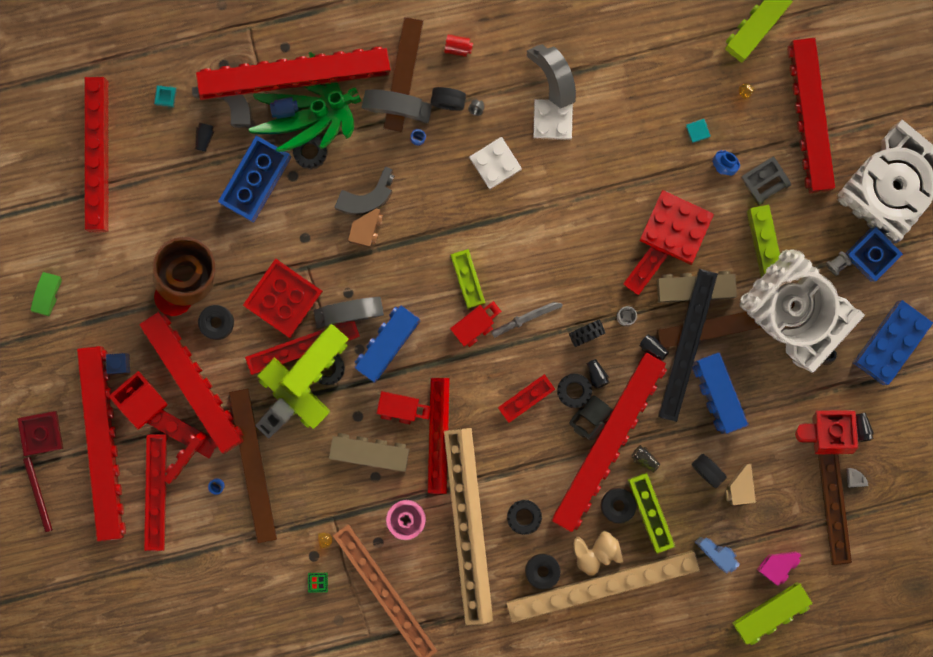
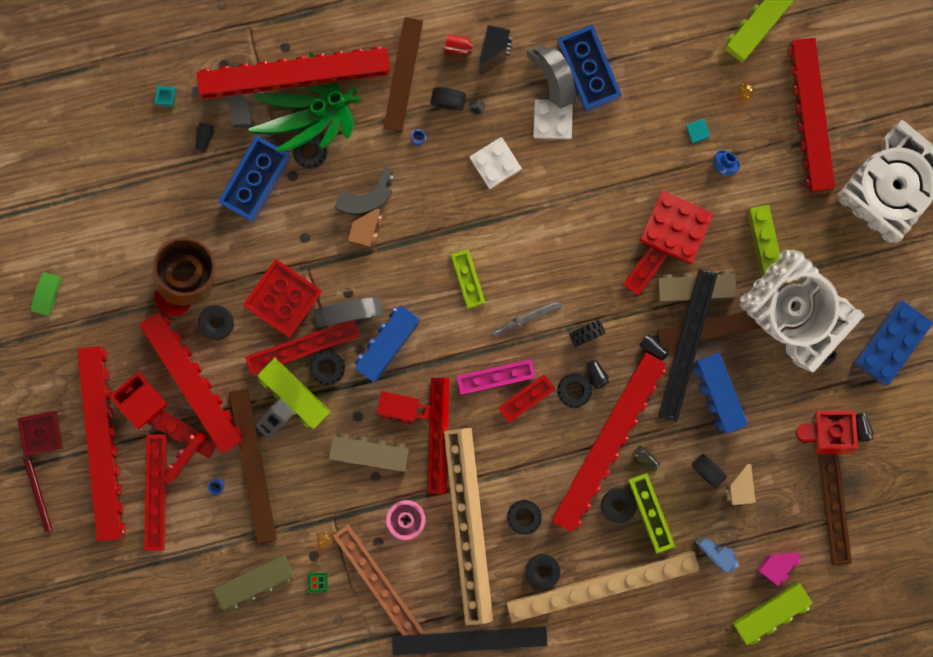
(96, 155): red brick -> none
(118, 363): dark blue brick -> none
(253, 582): none -> olive brick
(283, 108): dark blue brick -> none
(313, 361): lime brick -> none
(396, 103): dark grey arch -> none
(469, 641): none -> black tile
(475, 324): red brick -> none
(495, 48): none -> black slope
(496, 376): none -> dark pink plate
(590, 68): none -> blue brick
(596, 413): pearl dark grey piece -> none
(604, 551): tan animal -> none
(629, 316): light grey wheel -> none
(763, 174): dark grey plate -> none
(839, 263): light grey bush -> none
(855, 478): light grey tile -> none
(873, 254): blue brick -> none

